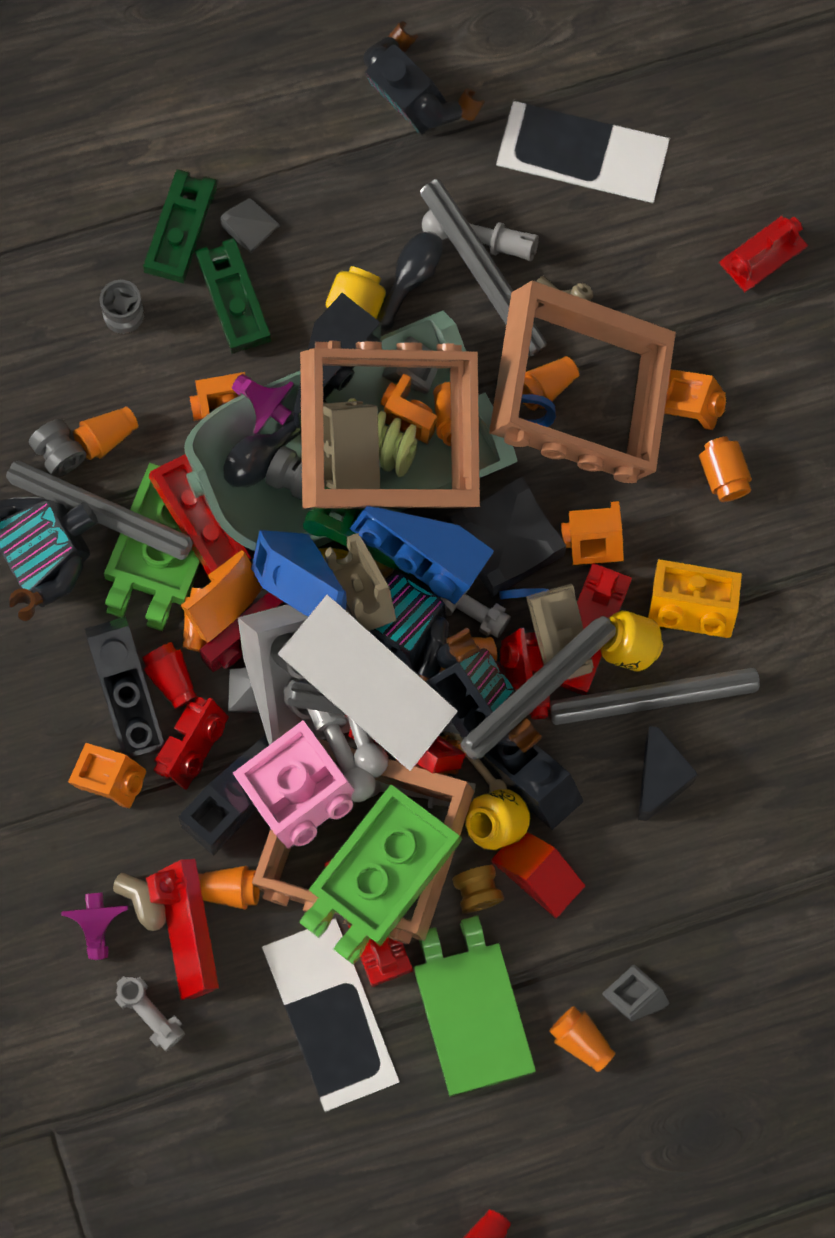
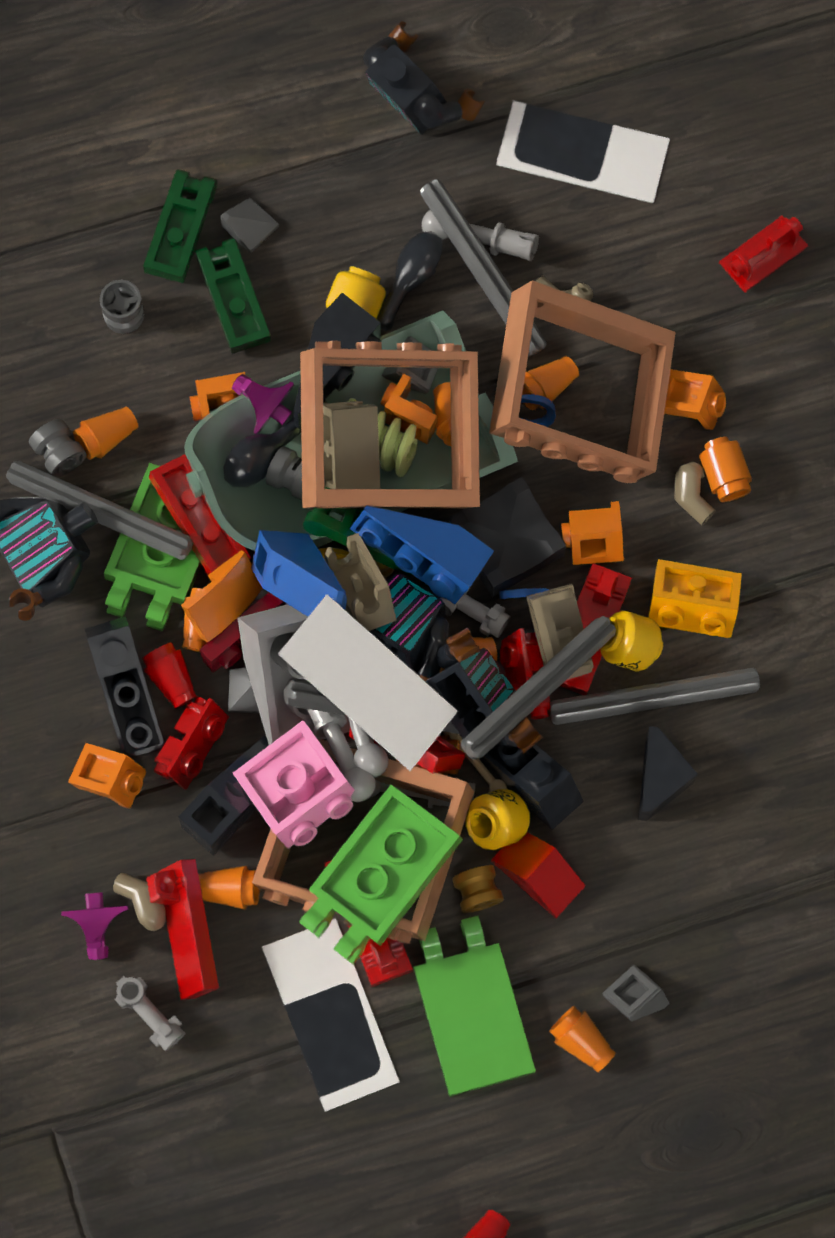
(688, 492): none -> dark tan arm

